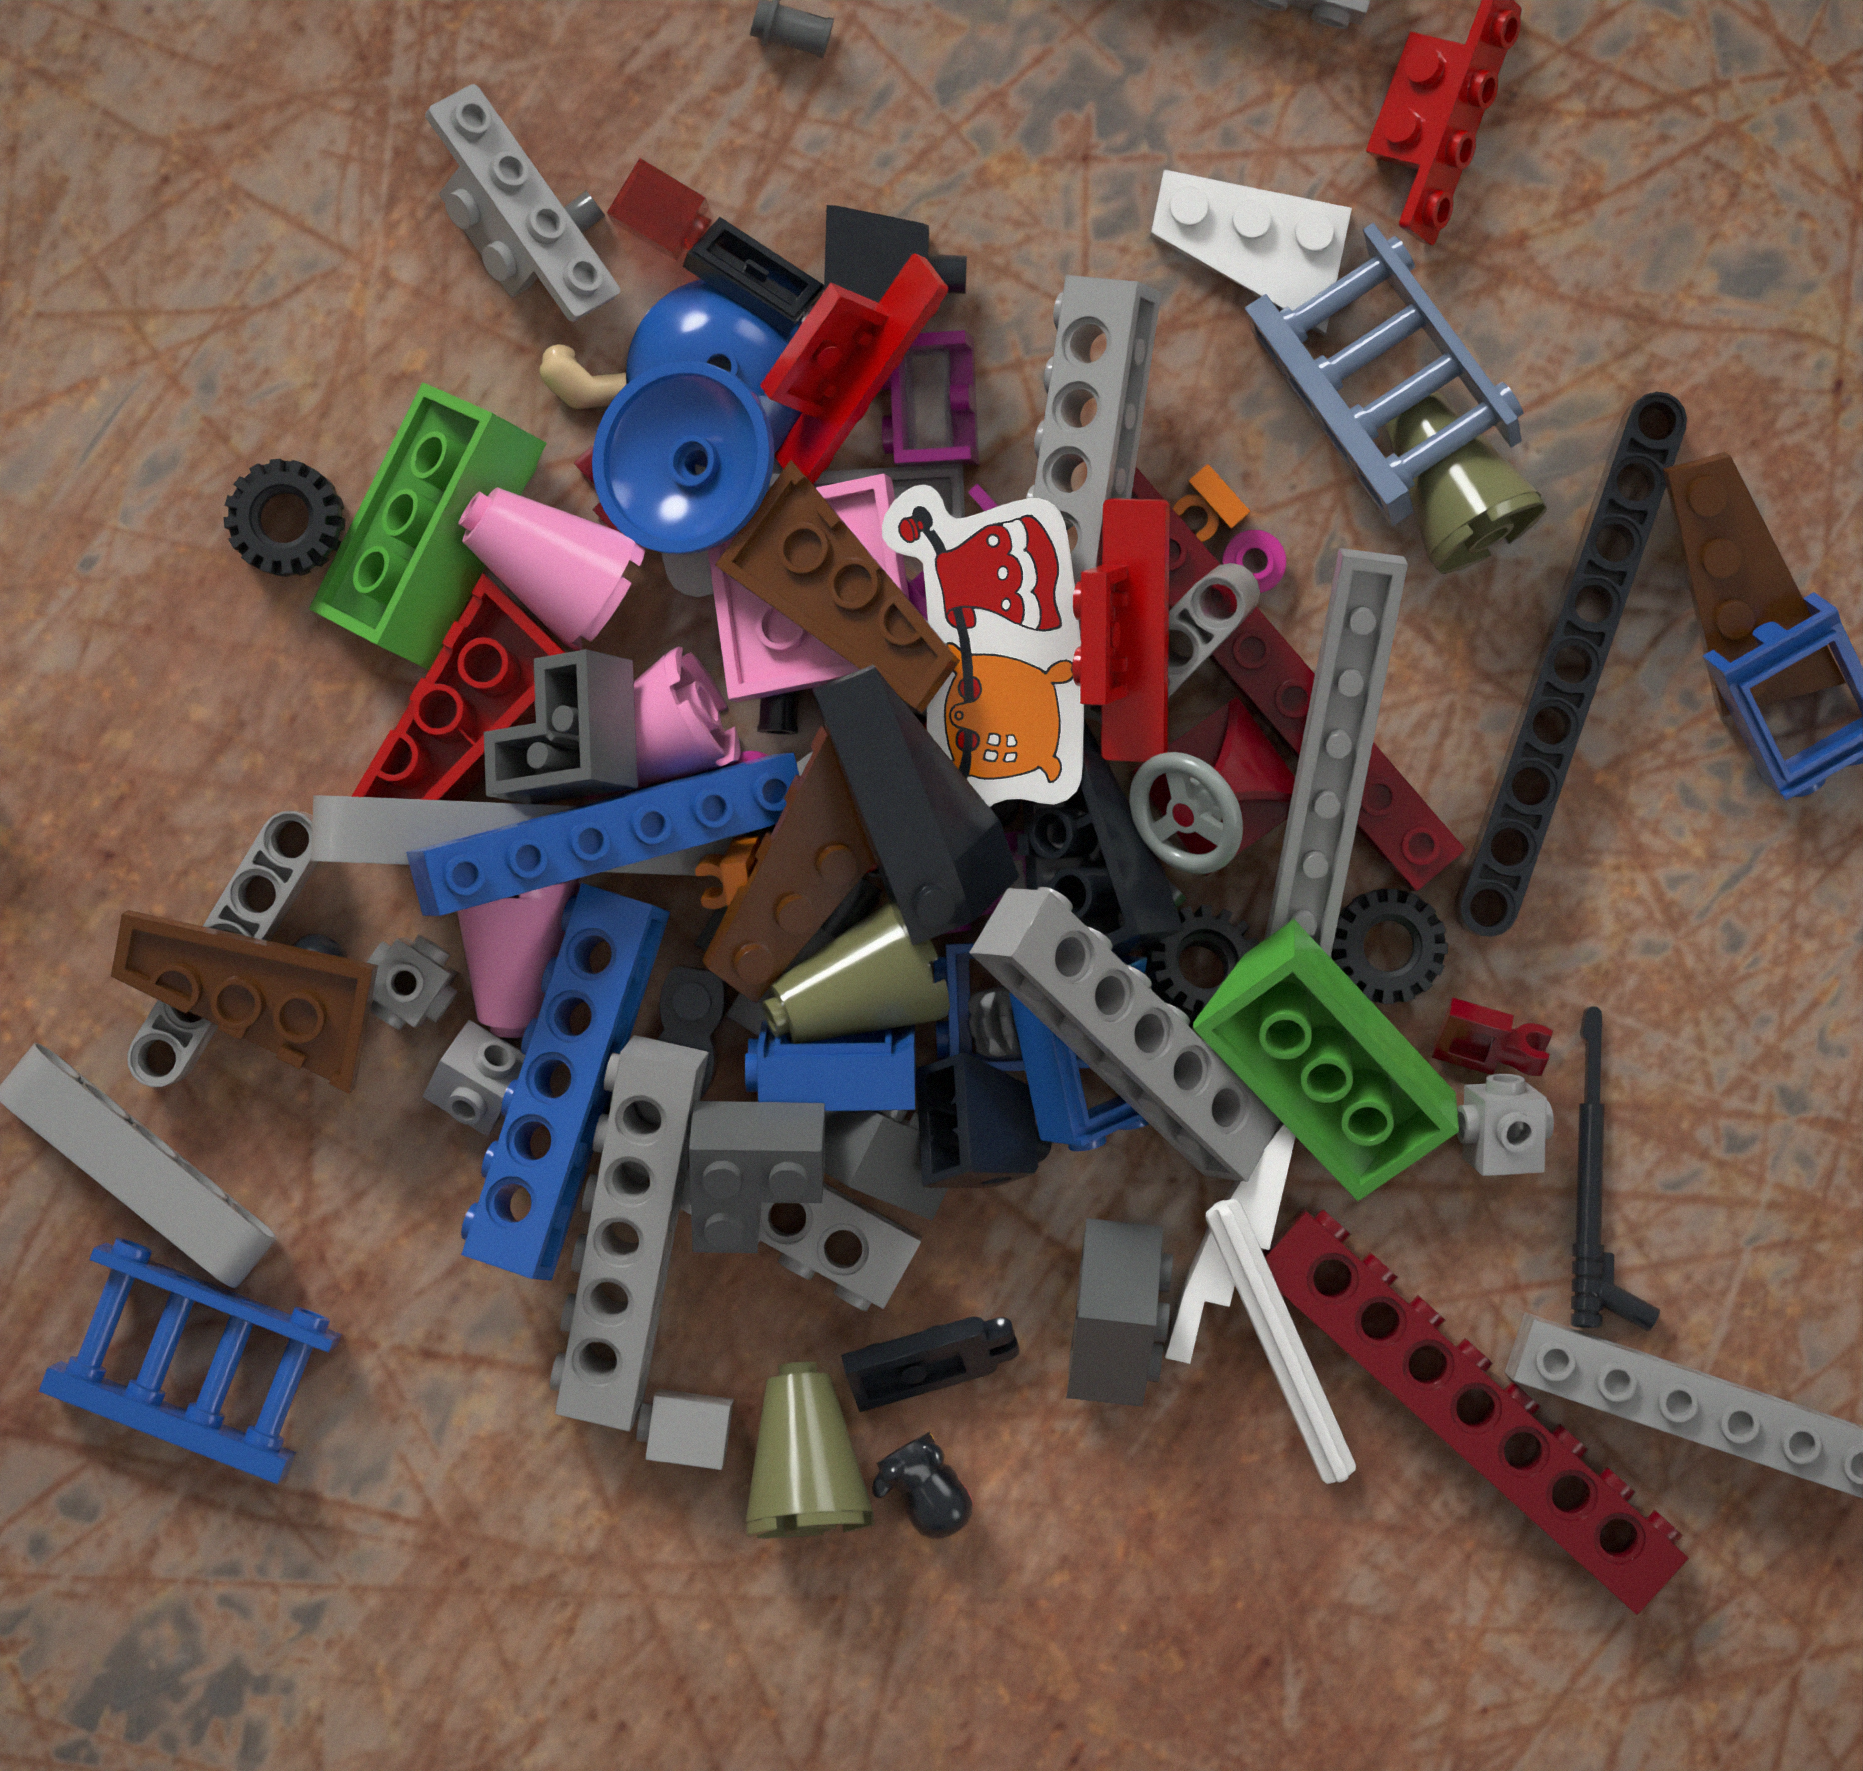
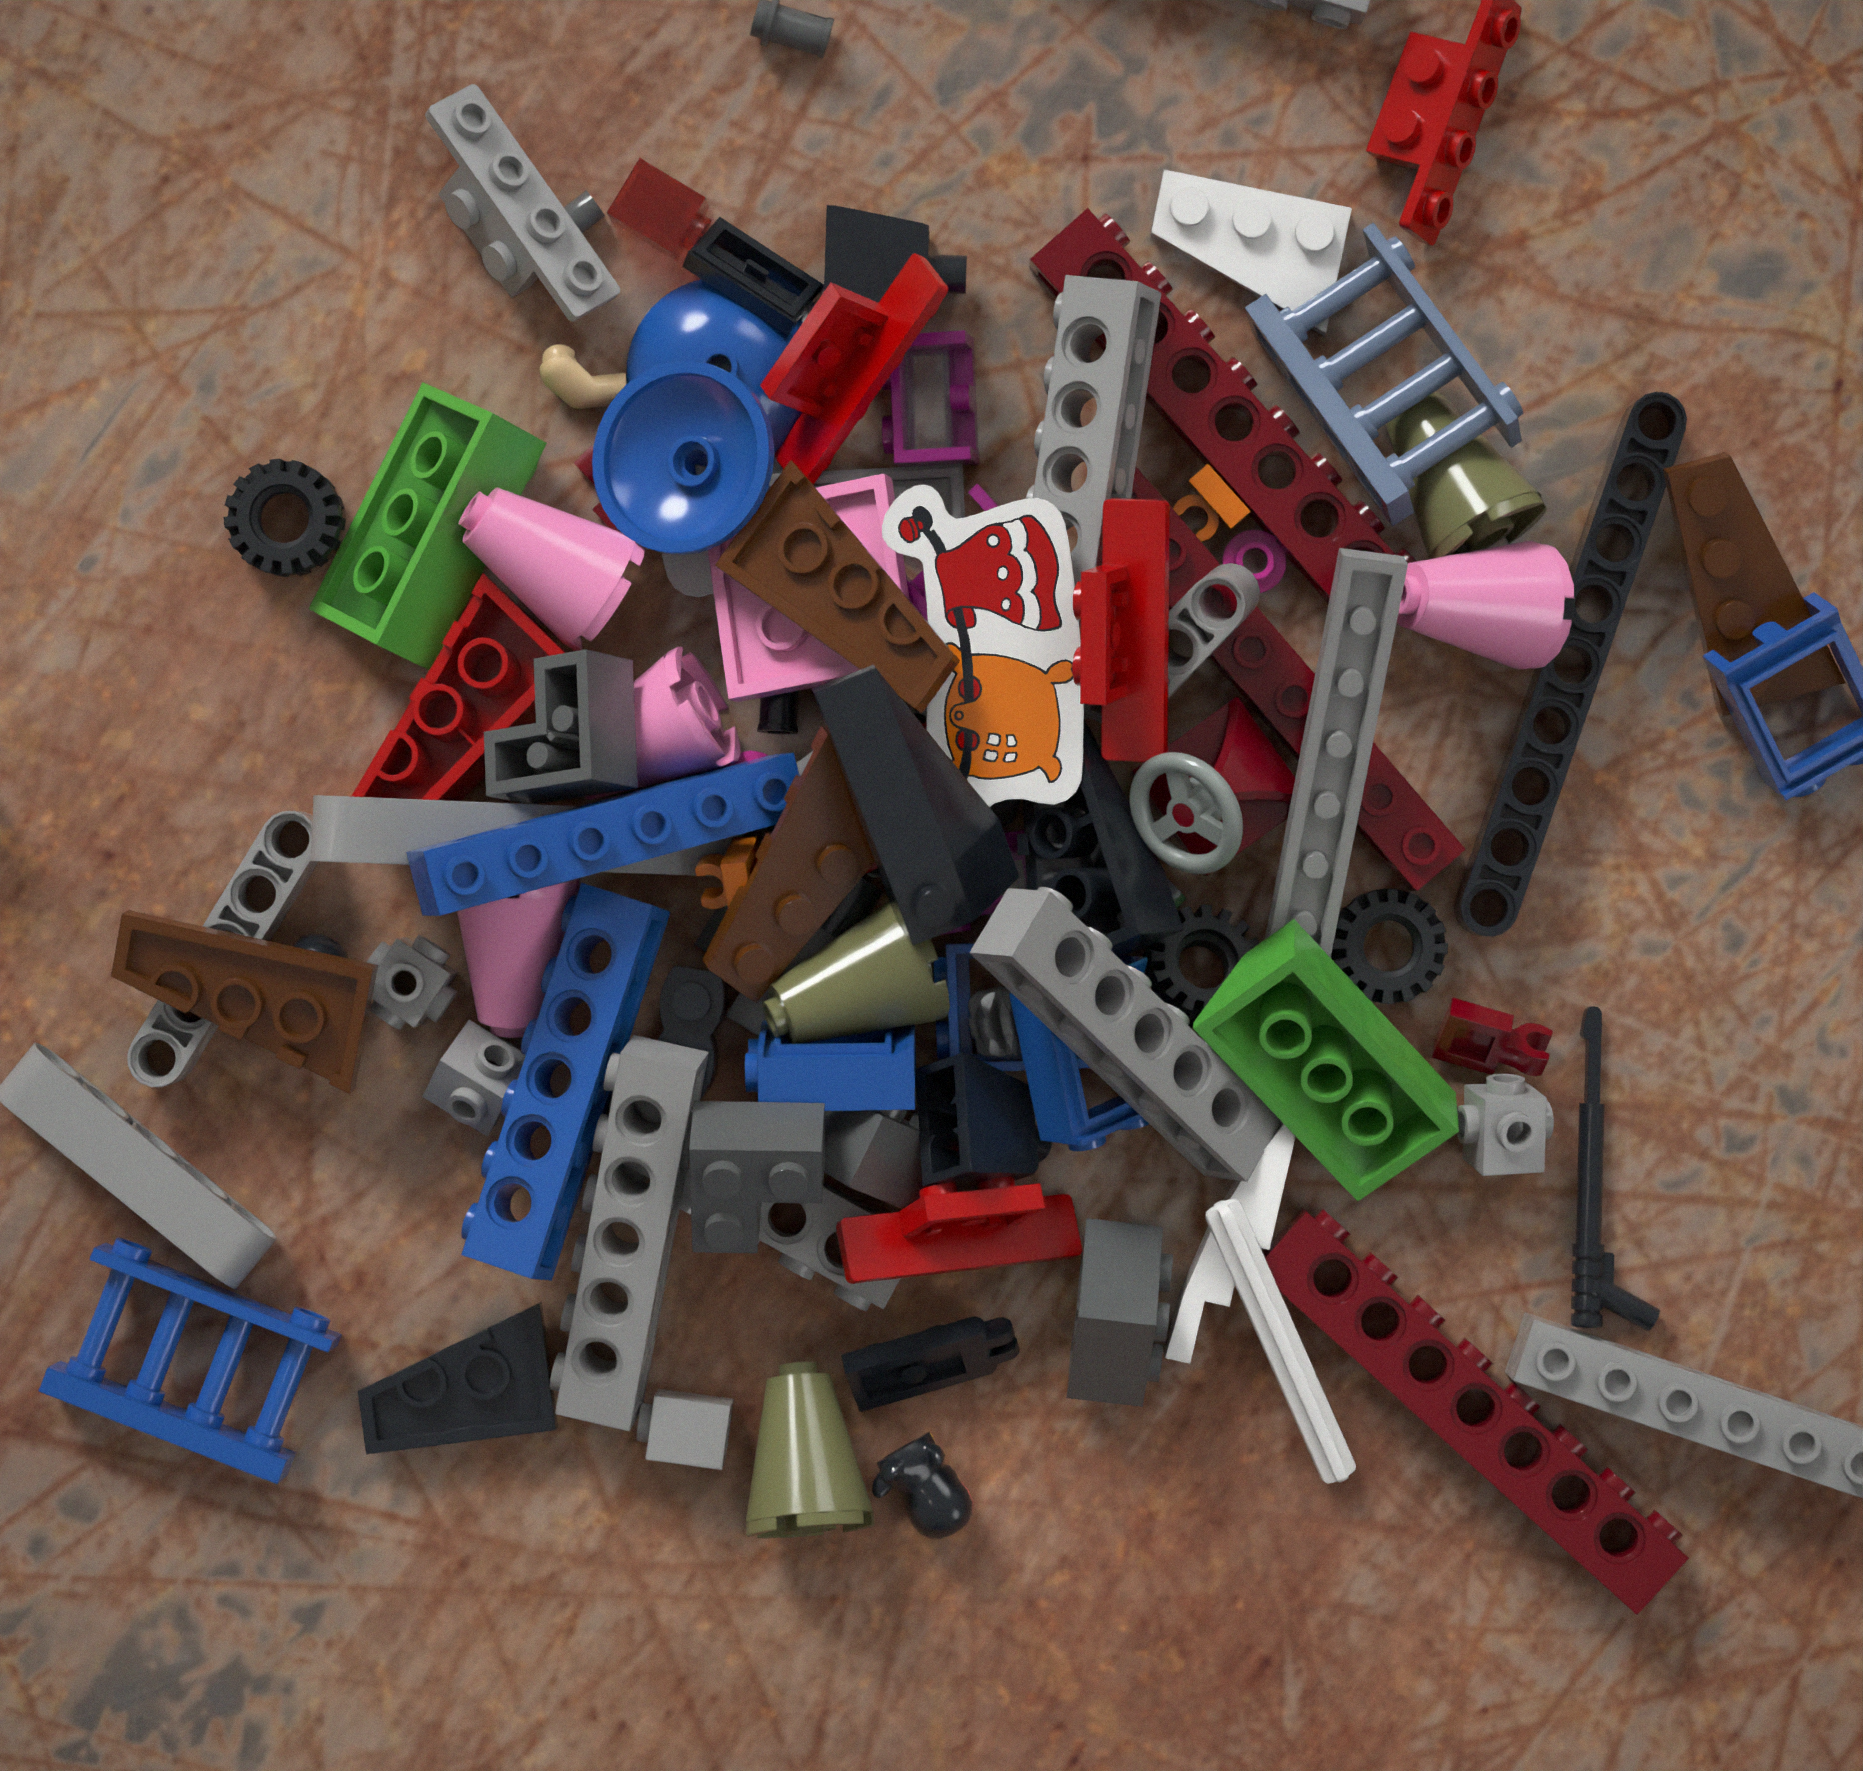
(466, 1392): none -> black wing
(960, 1232): none -> red bracket
(1101, 242): none -> dark red brick
(1492, 602): none -> bright pink cone

